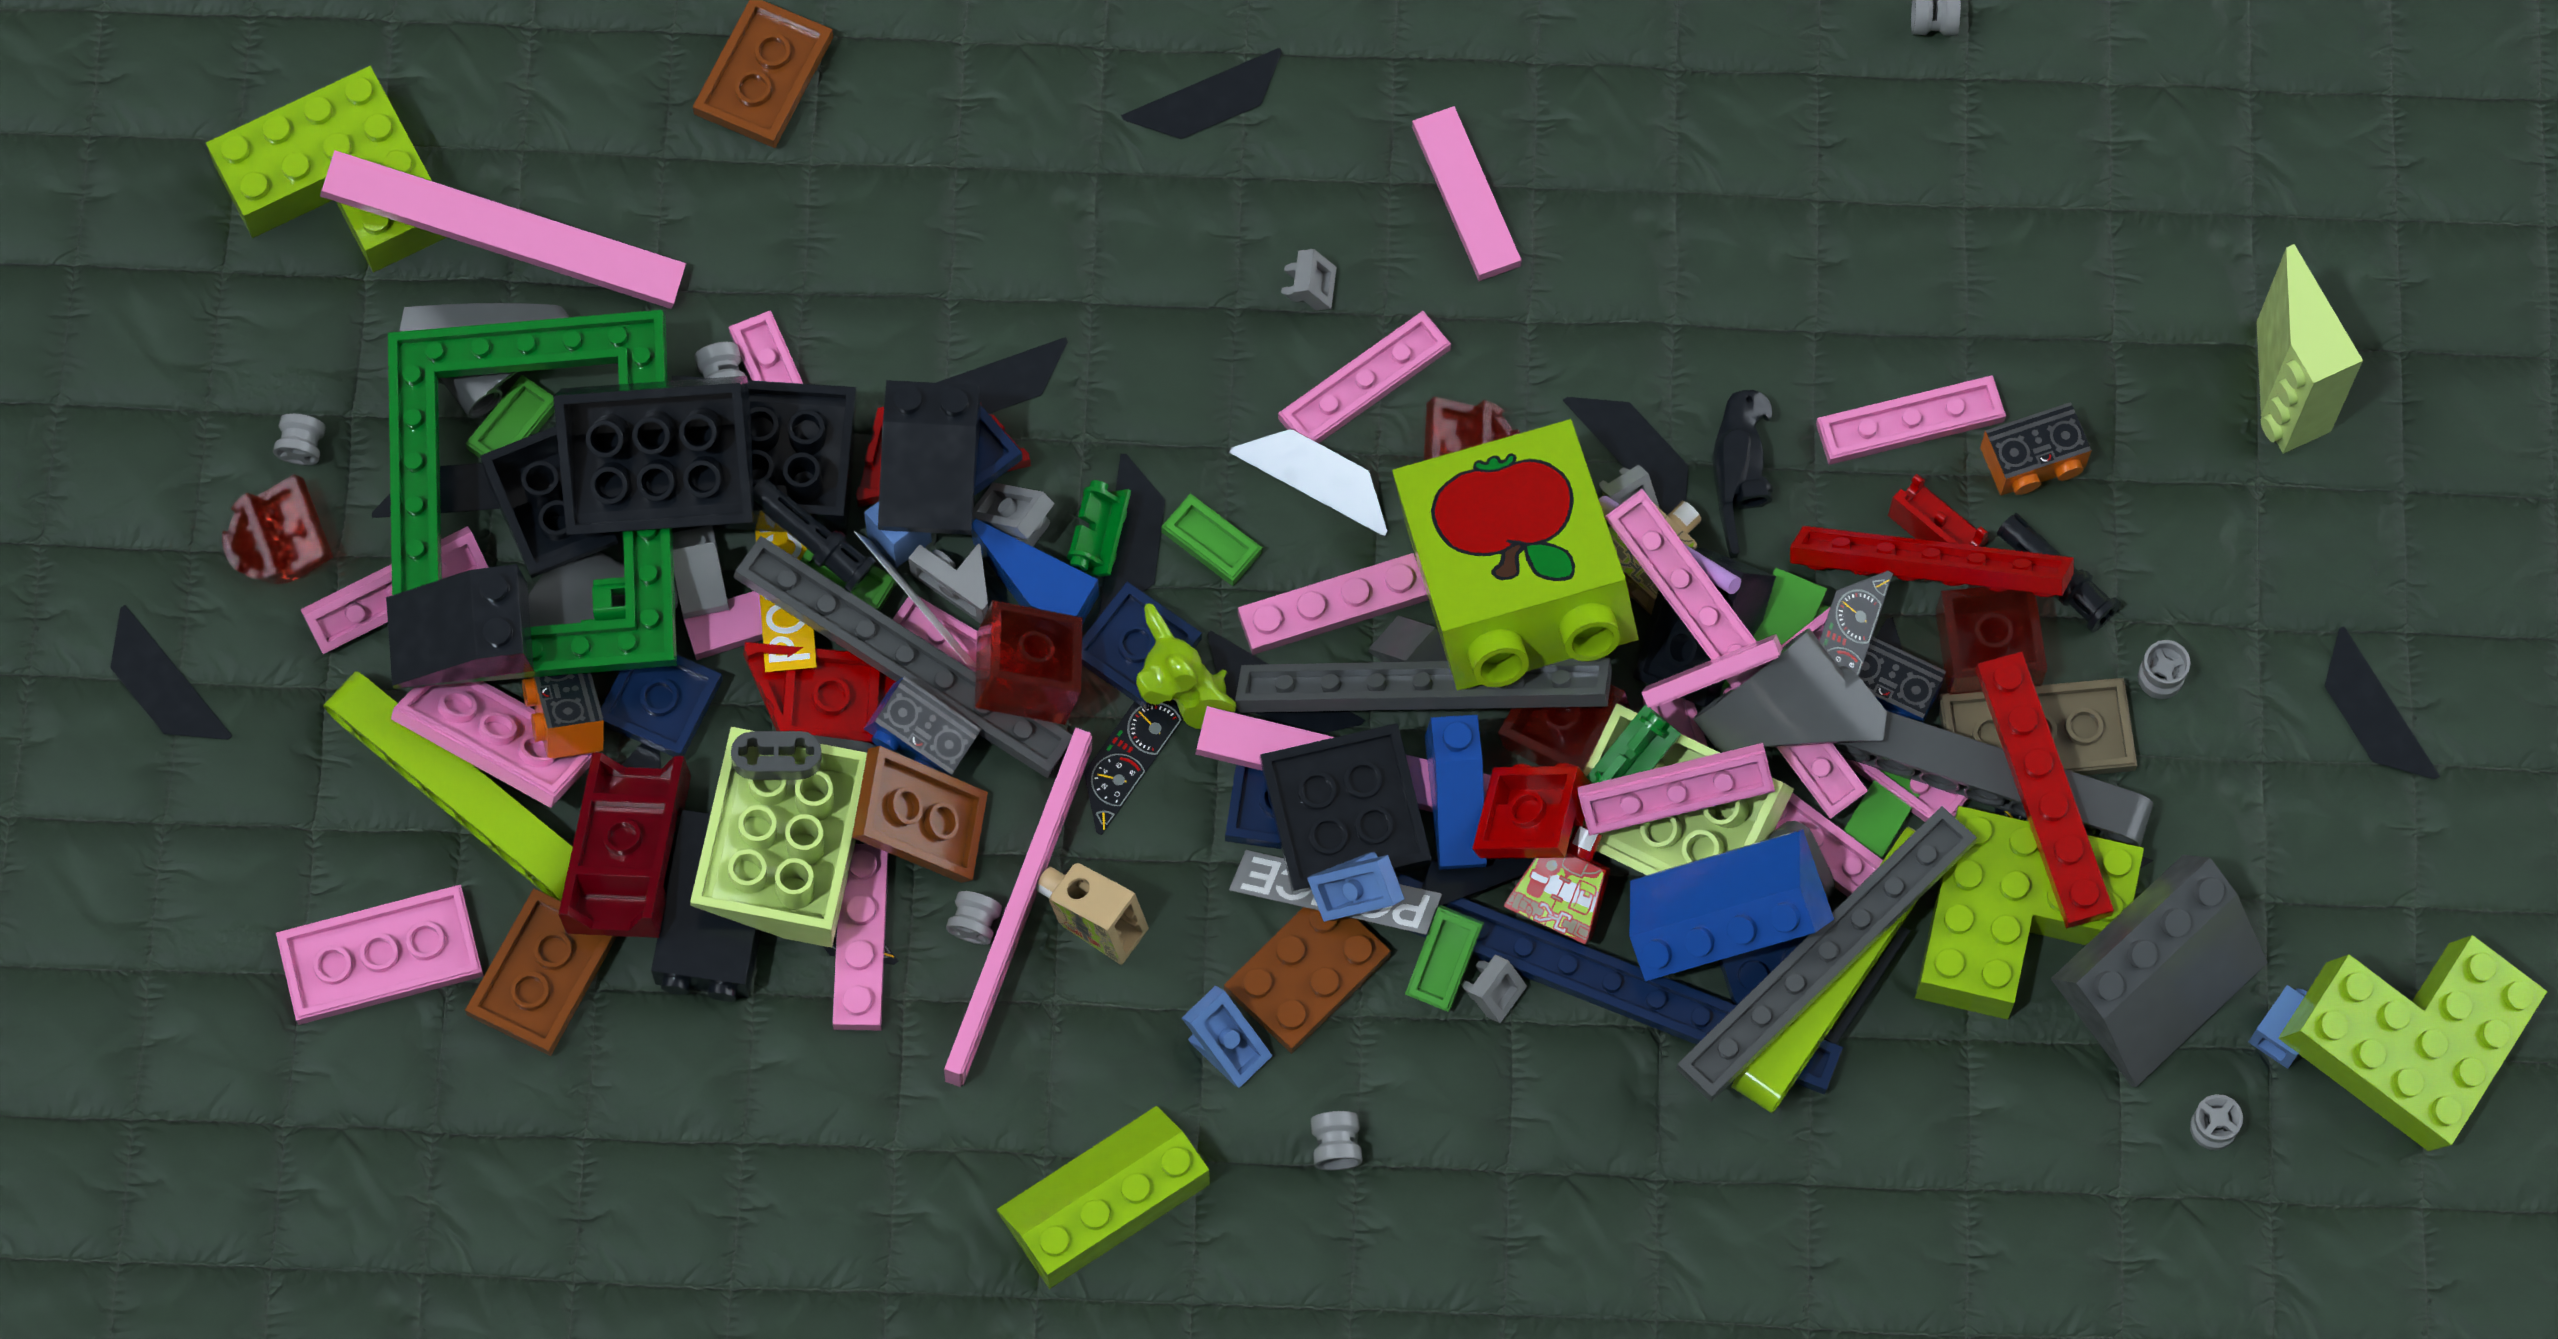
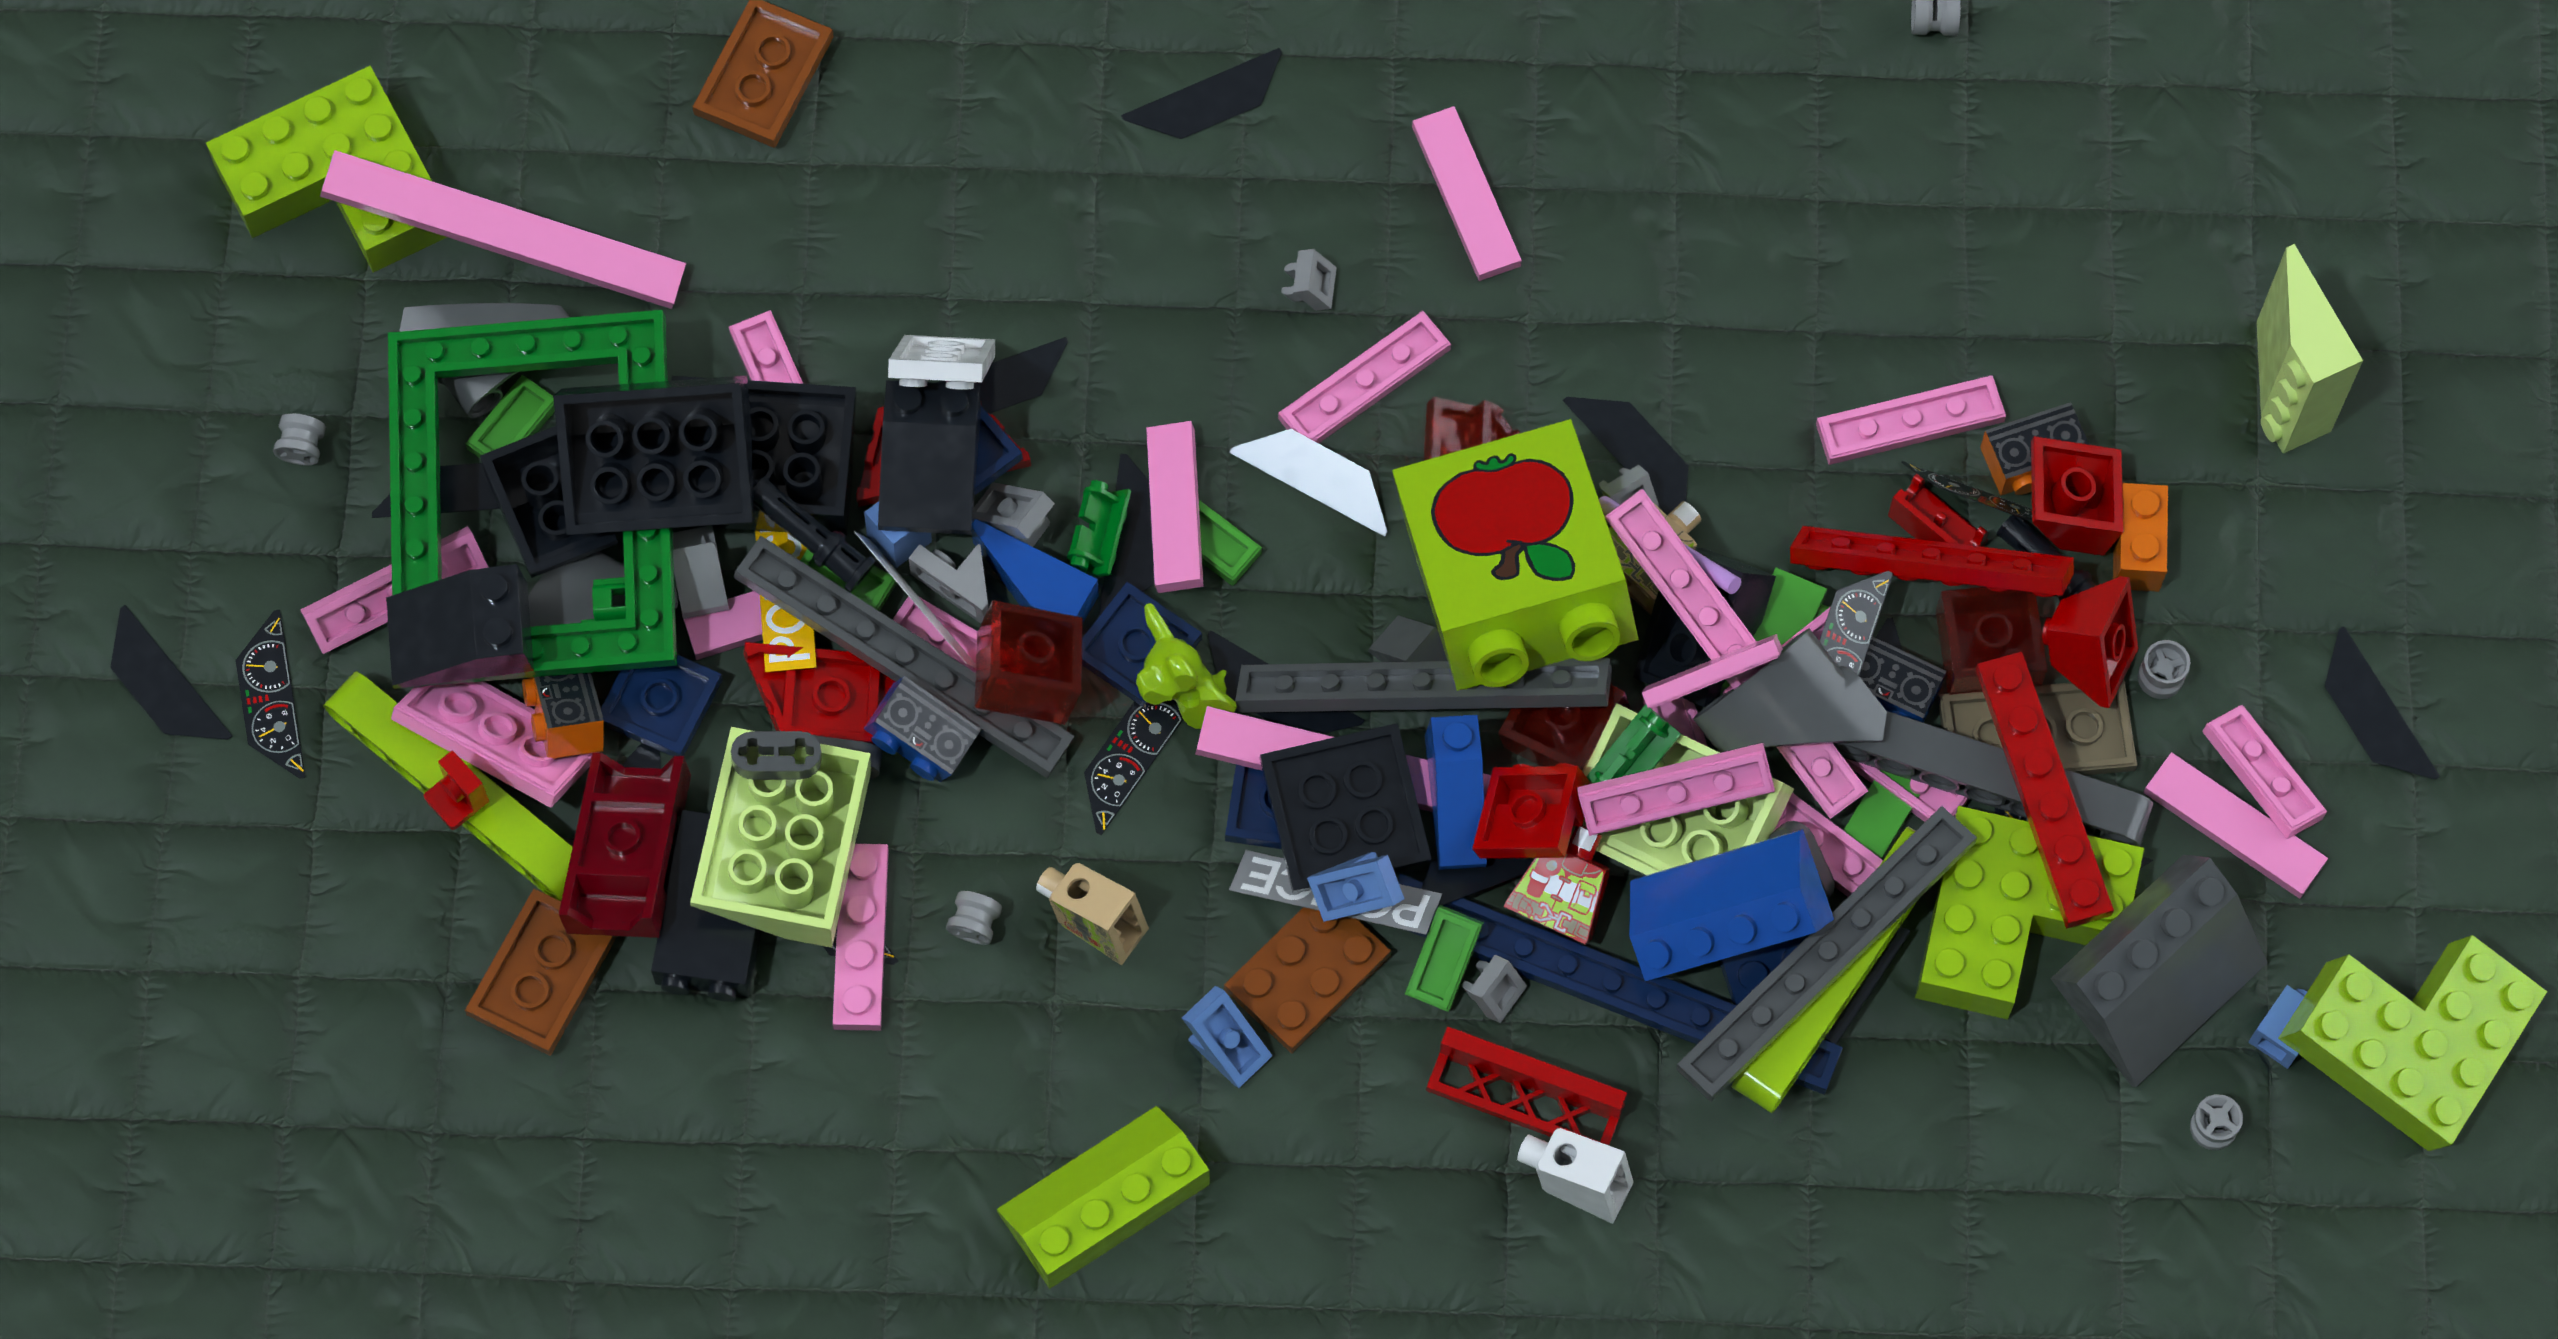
(269, 697): none -> black sticker
(276, 534): clear red slope -> none
(379, 954): bright pink tile -> none
(457, 794): none -> red bracket
(719, 360): light grey wheel -> none
(919, 814): dark orange plate -> none
(941, 358): none -> white plate
(1018, 908): bright pink tile -> none
(1174, 507): none -> bright pink tile
(1332, 604): bright pink plate -> none
(1335, 1137): light grey wheel -> none
(1530, 1074): none -> red fence
(1580, 1171): none -> white torso
(1740, 460): black animal -> none
(1973, 493): none -> black sticker
(2077, 494): none -> red slope
(2094, 638): none -> red slope
(2143, 544): none -> orange brick
(2235, 825): none -> bright pink tile
(2264, 771): none -> bright pink tile

